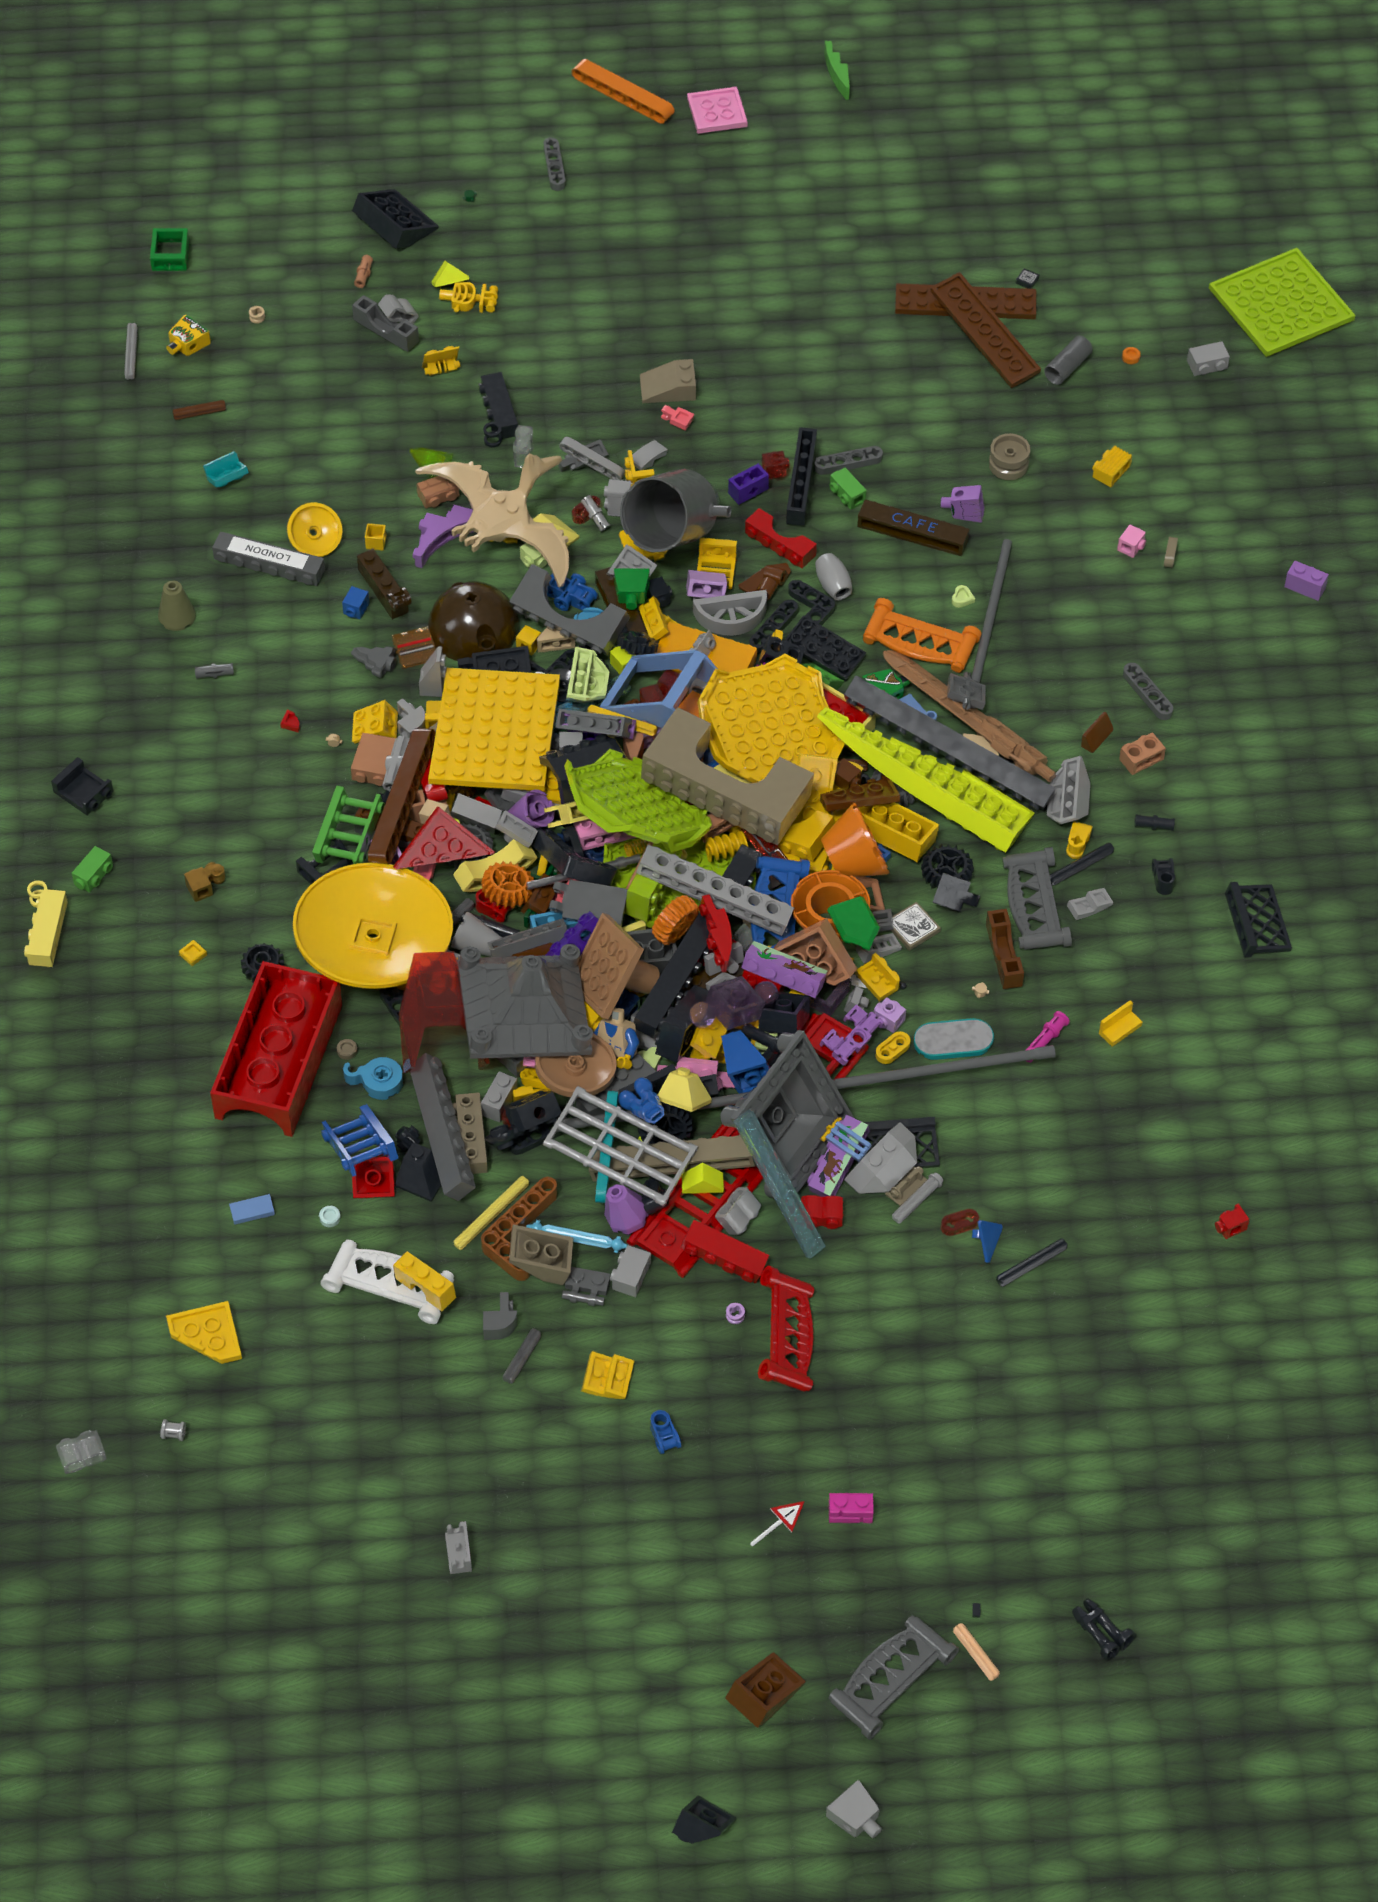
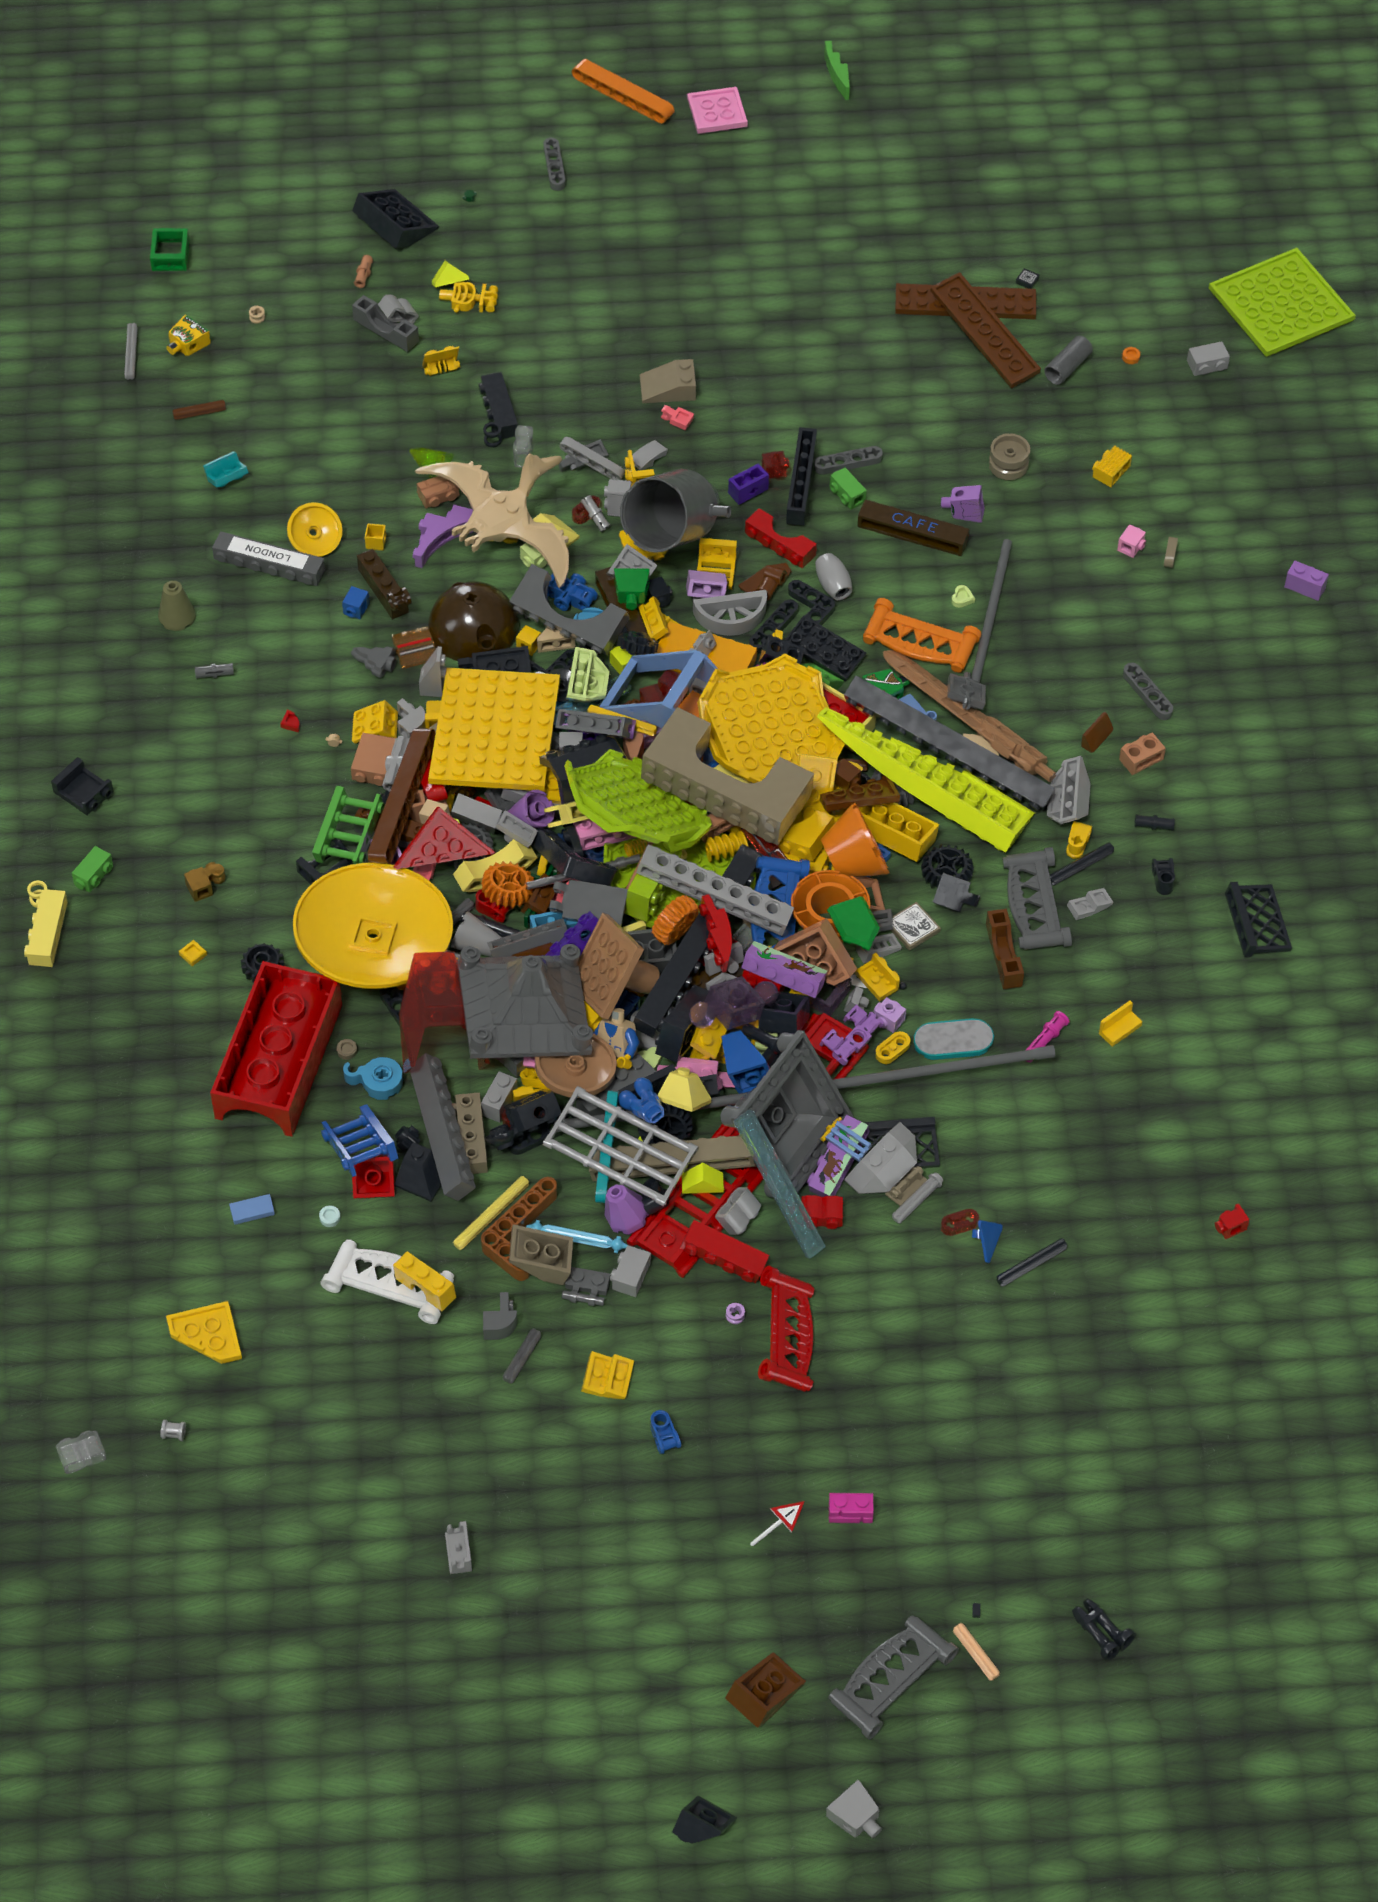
(980, 990): tan piece -> none

